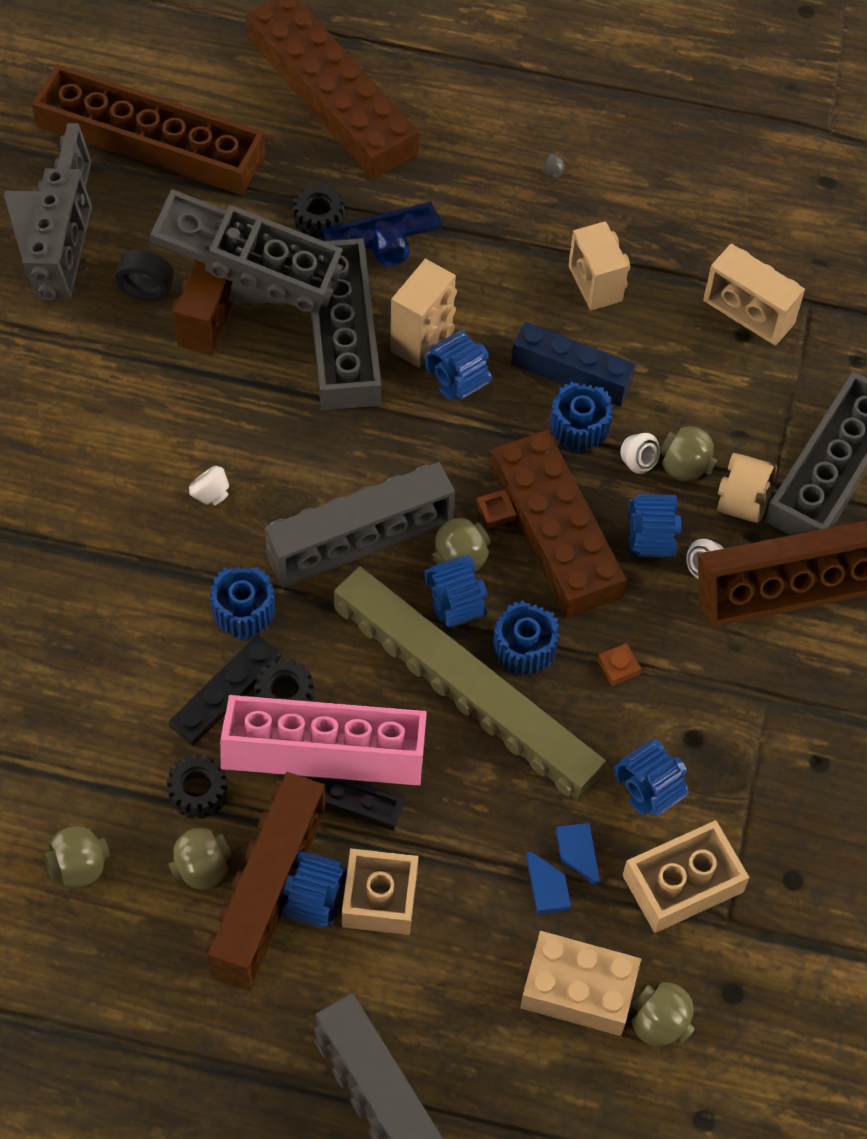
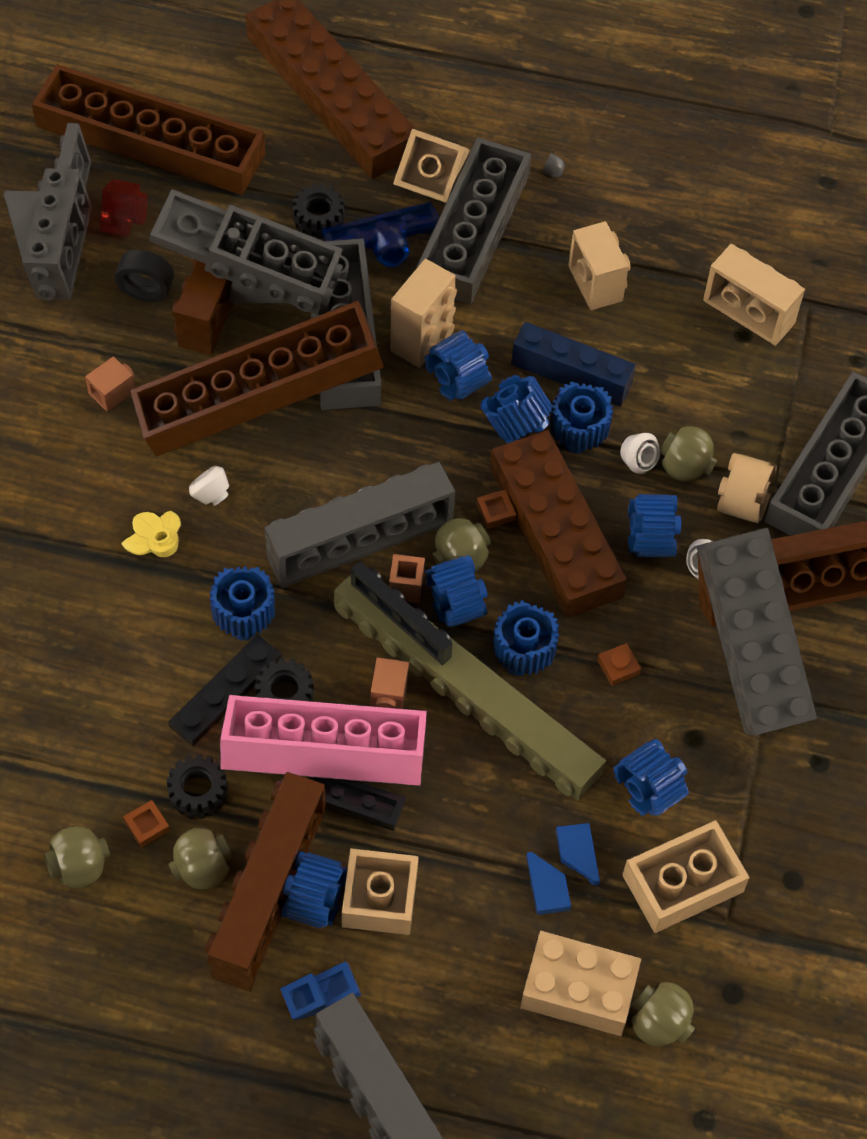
(110, 383): none -> nougat brick
(122, 207): none -> clear red brick
(146, 823): none -> dark orange plate
(154, 534): none -> light yellow plate
(256, 378): none -> reddish brown brick
(315, 993): none -> blue slope
(389, 683): none -> nougat brick
(394, 606): none -> black plate
(408, 576): none -> nougat brick
(431, 165): none -> tan brick
(477, 214): none -> dark grey brick
(517, 408): none -> blue brick
(756, 632): none -> dark grey brick

